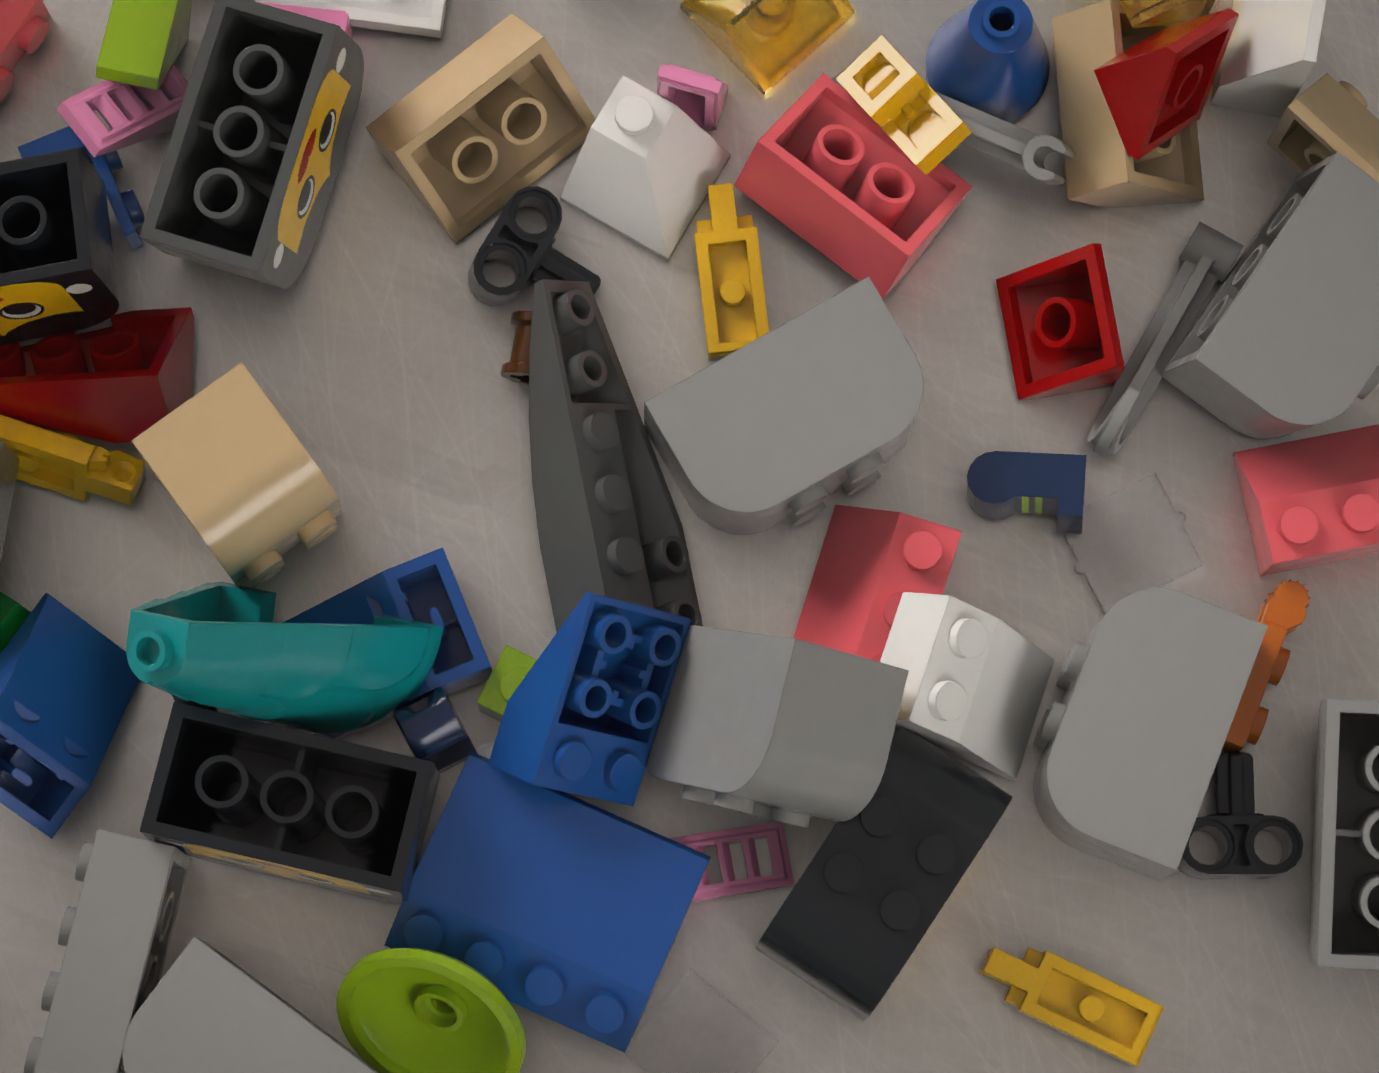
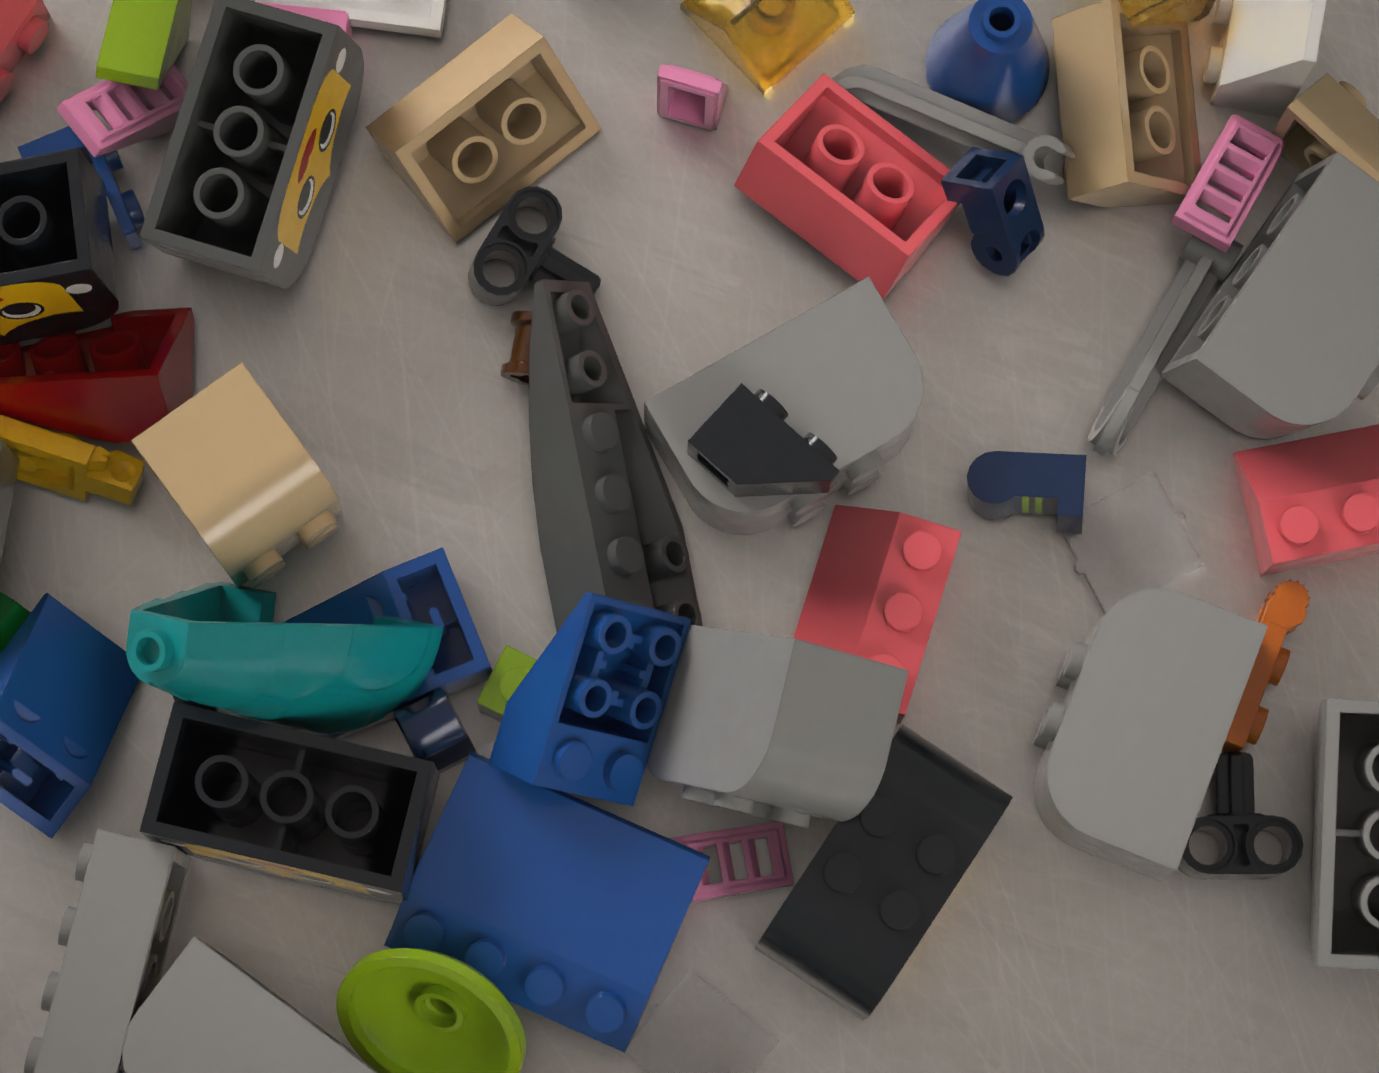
(644, 169): white slope -> none
(729, 276): yellow hinge -> none
(758, 453): none -> black slope
(904, 105): yellow slope -> none
(968, 680): white slope -> none
(997, 207): none -> dark blue leg
(1061, 325): red slope -> none
(1076, 1002): yellow hinge -> none
(1165, 80): red slope -> none
(1249, 152): none -> bright pink slope

